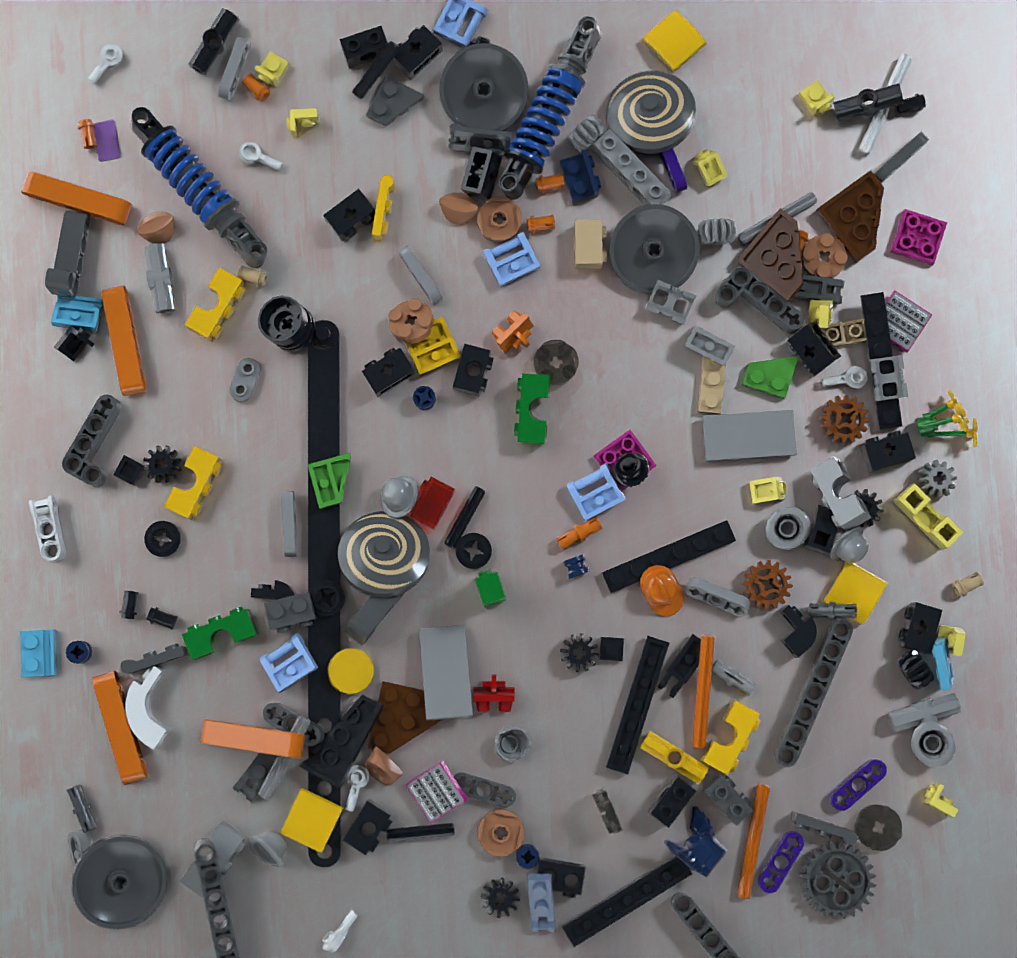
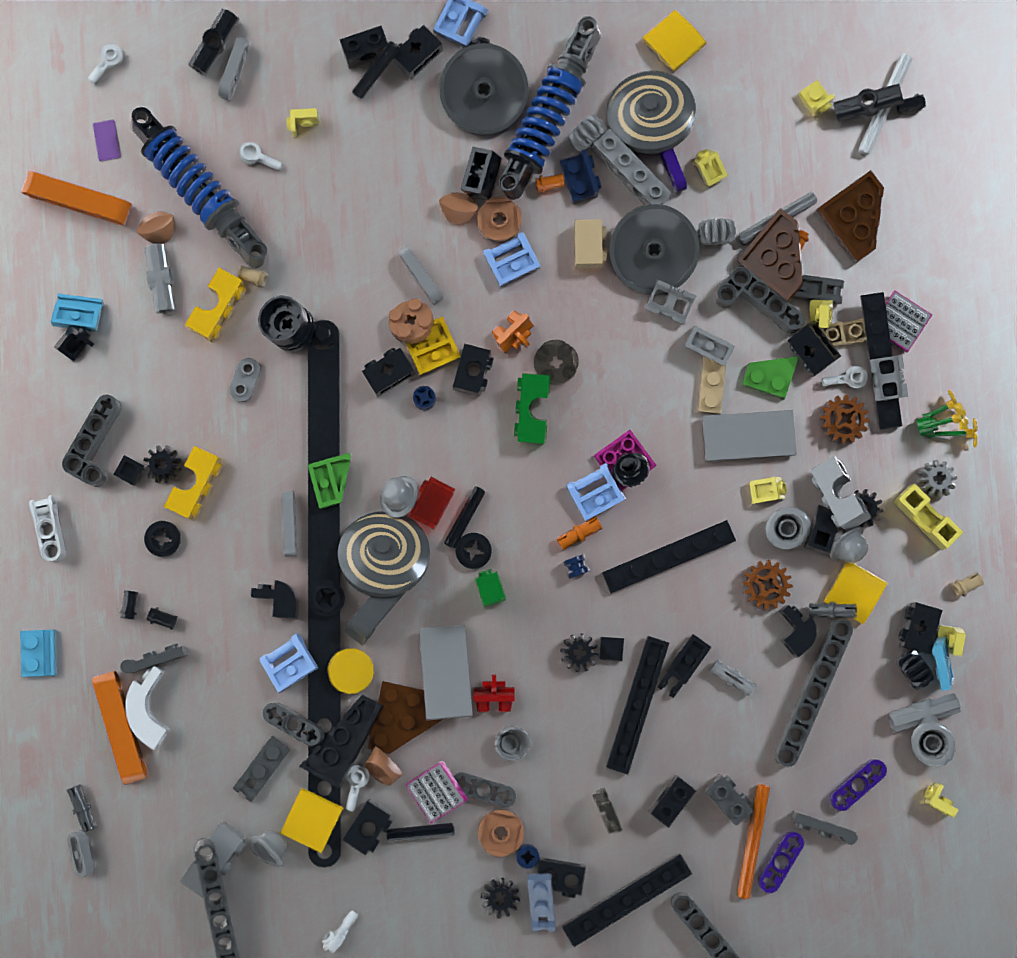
(70, 254): dark grey beam -> none
(84, 652): dark blue wheel -> none
(87, 133): orange pin -> none
(119, 881): dark grey dish -> none
(124, 340): orange beam -> none
(201, 639): green arch -> none
(253, 738): orange beam -> none
(256, 87): orange pin -> none
(271, 69): light yellow bracket -> none
(281, 762): light grey axle -> none
(290, 611): dark grey bracket -> none
(355, 204): black brick -> none
(383, 206): yellow plate -> none
(392, 101): dark grey wing -> none
(481, 138): dark grey plate -> none
(540, 223): orange pin -> none
(662, 590): orange piece -> none
(686, 765): yellow piece -> none
(700, 850): dark blue helmet -> none
(703, 691): orange axle -> none
(726, 599): light grey beam -> none
(743, 722): yellow arch -> none
(827, 244): nougat plate -> none
(849, 863): dark grey gear -> none
(875, 457): black brick -> none
(884, 815): clear smoke plate -> none
(902, 156): dark grey beam -> none
(918, 237): dark pink tile -> none

